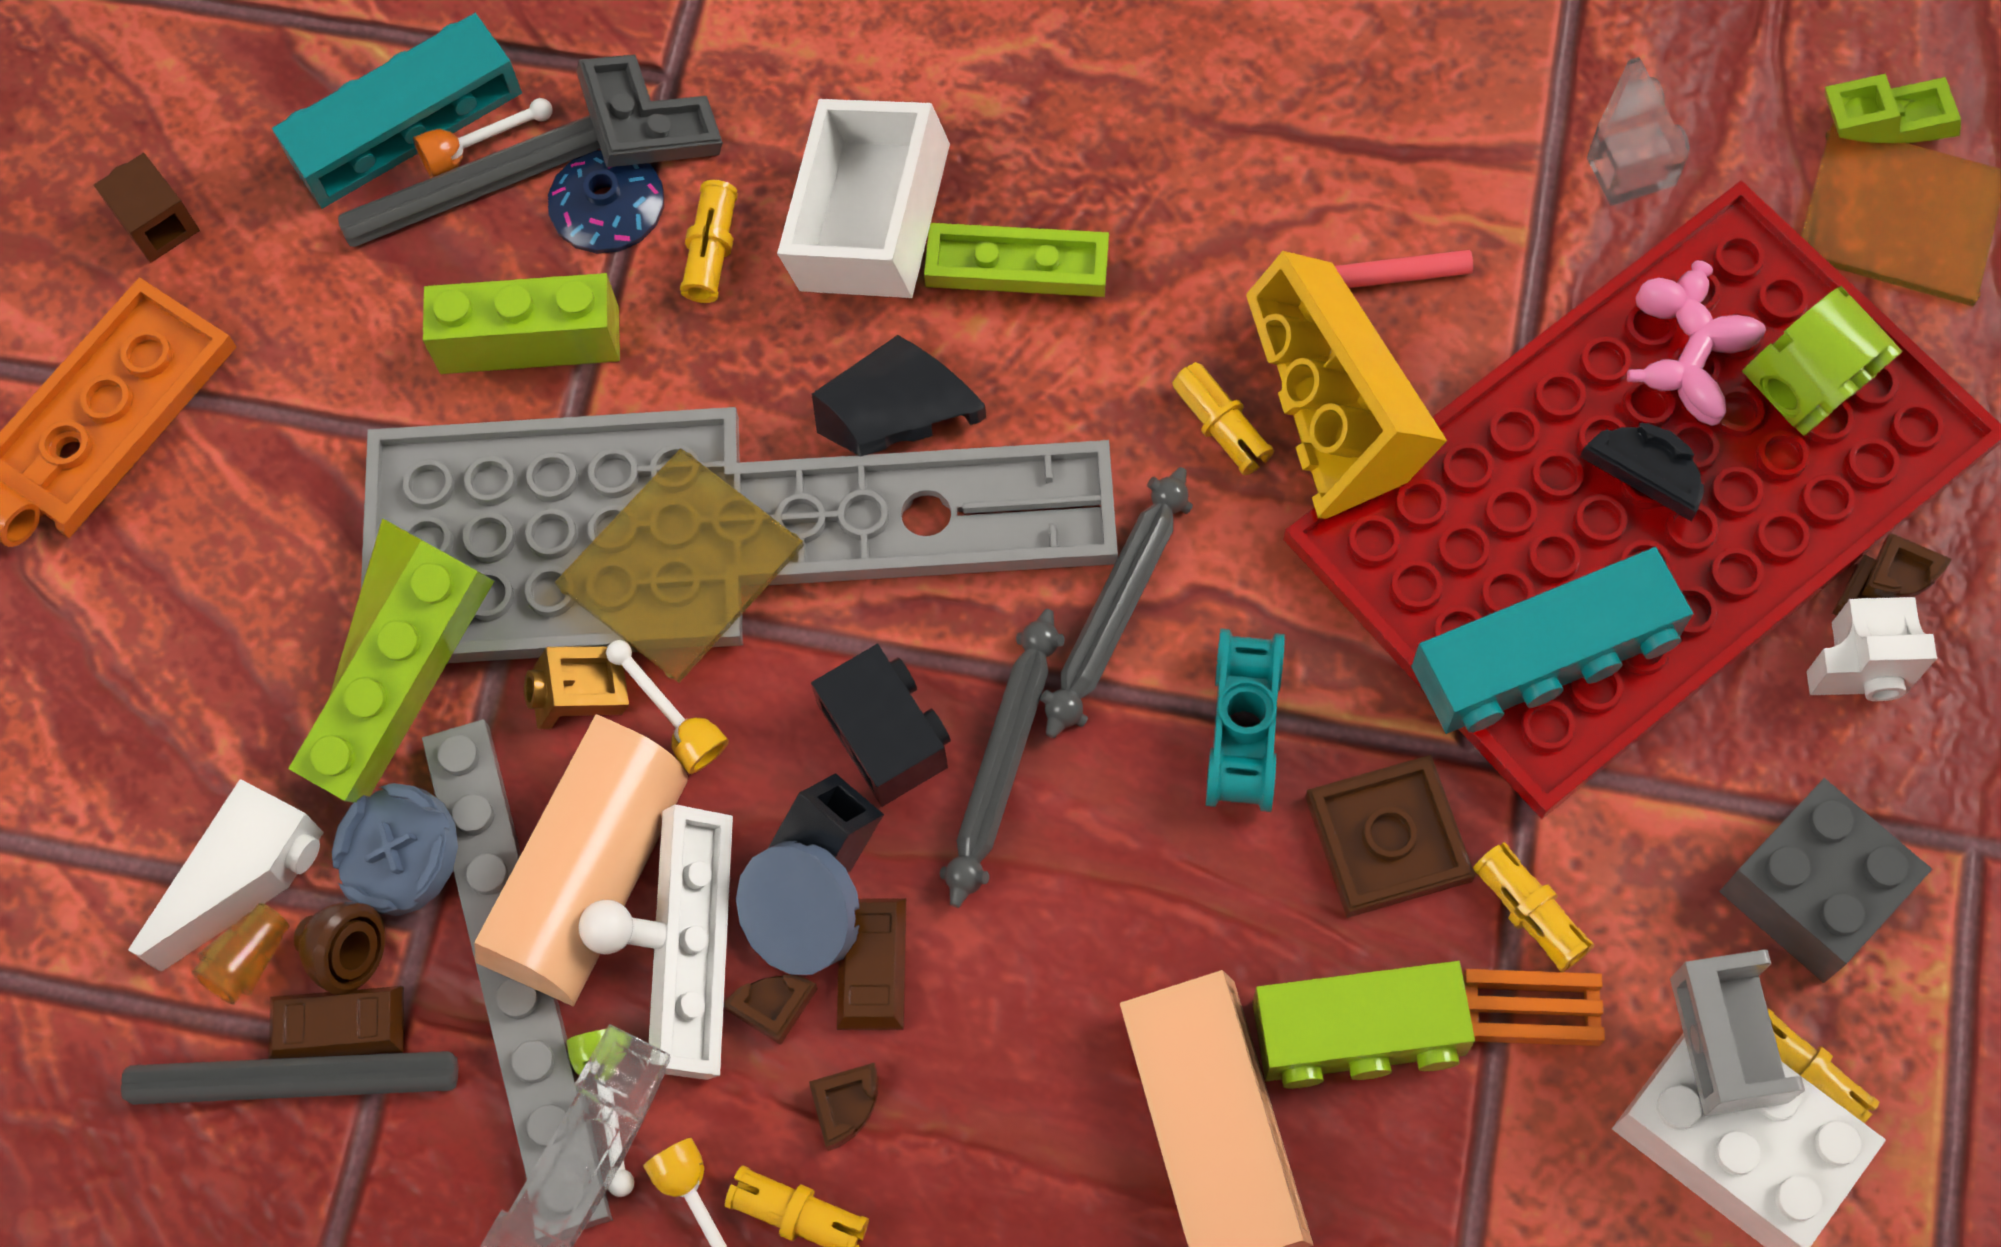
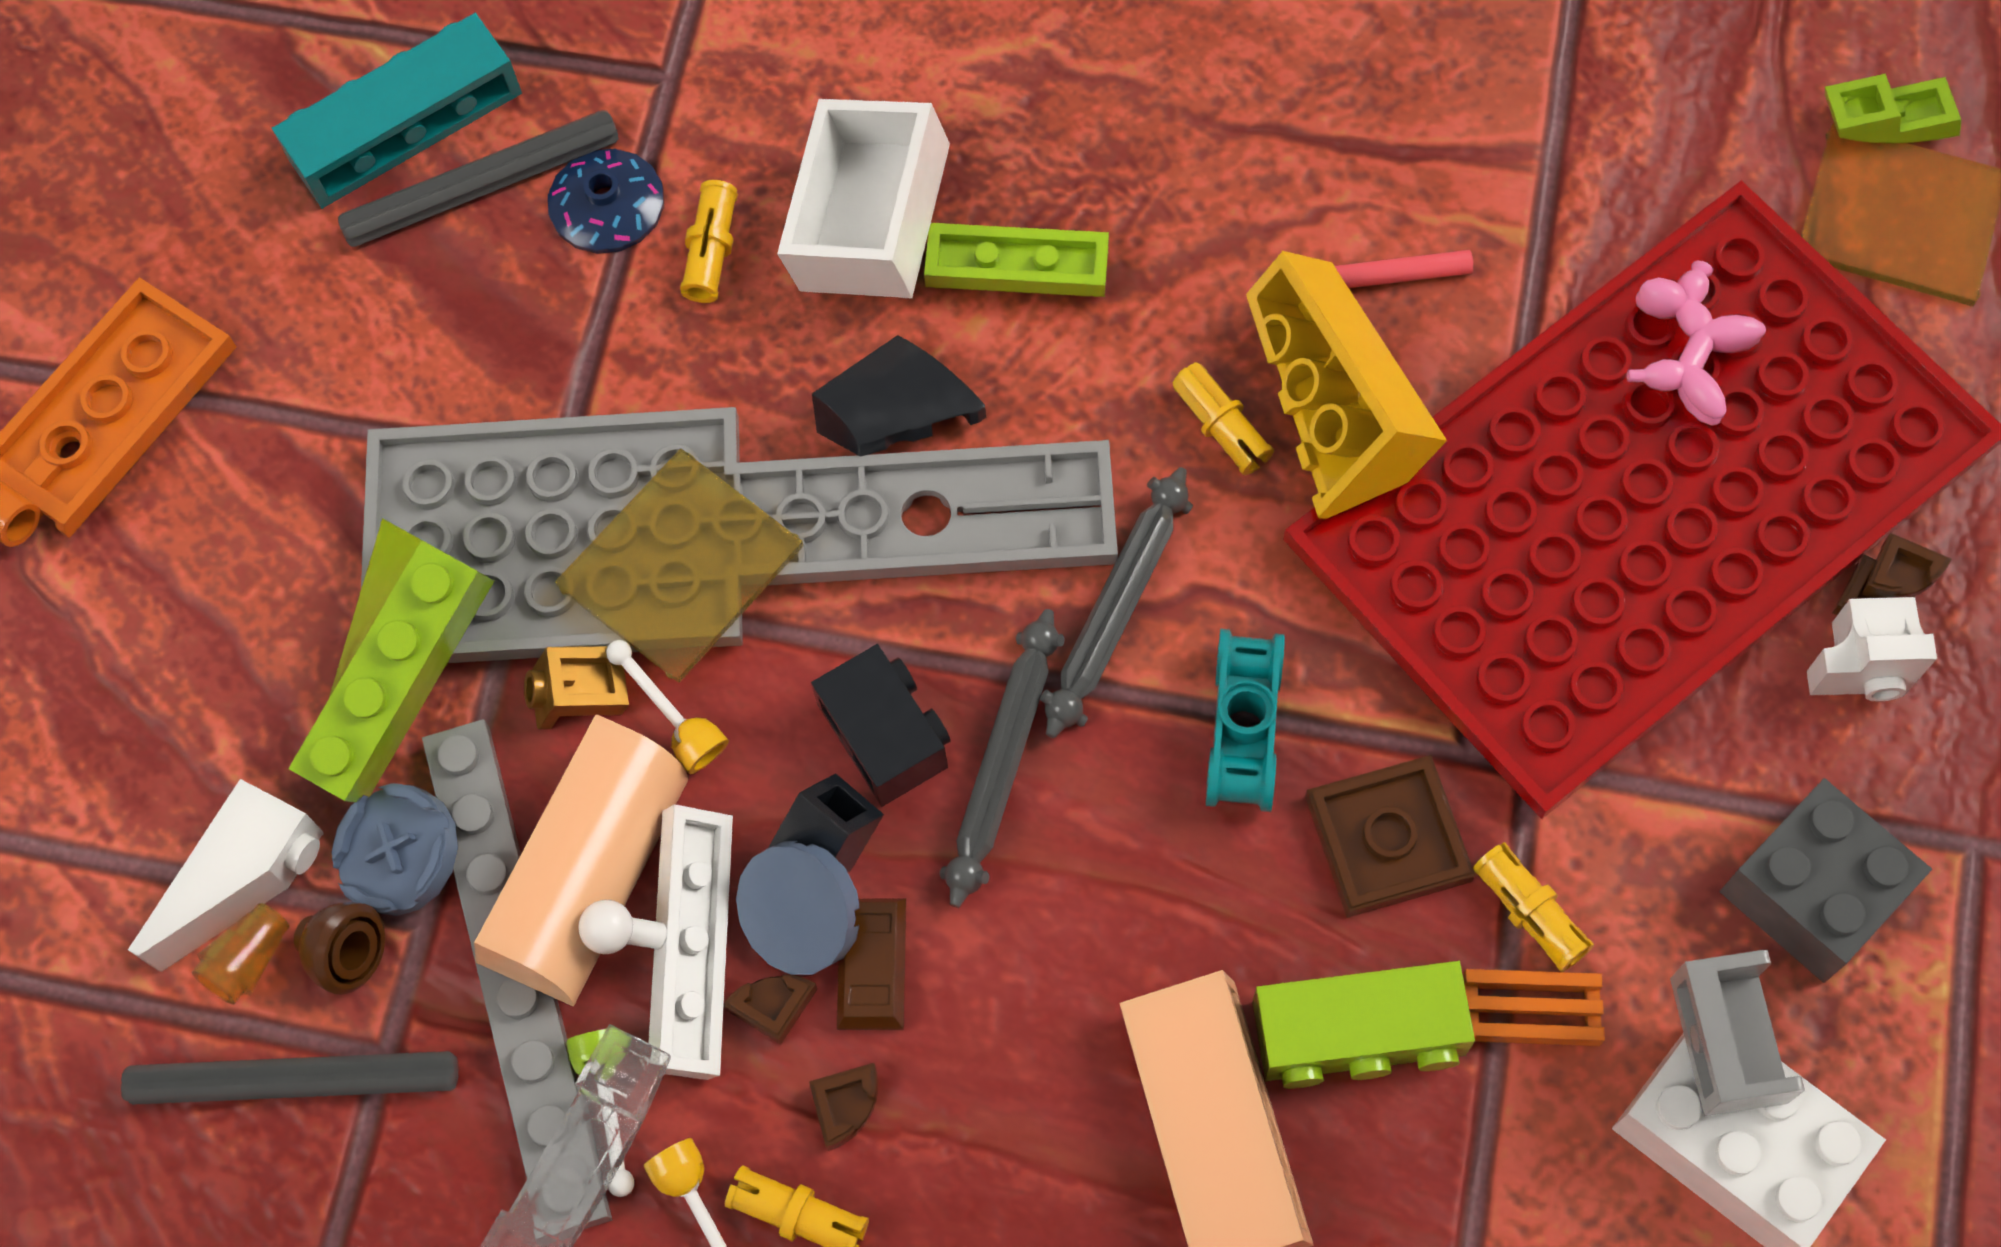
(146, 207): reddish brown brick -> none
(337, 1024): reddish brown tile -> none
(443, 151): hinge -> none
(521, 323): lime brick -> none
(642, 130): dark grey tile -> none
(1552, 641): teal brick -> none
(1636, 140): clear slope -> none
(1651, 463): black plate -> none
(1818, 1070): yellow pin -> none
(1821, 360): lime brick -> none

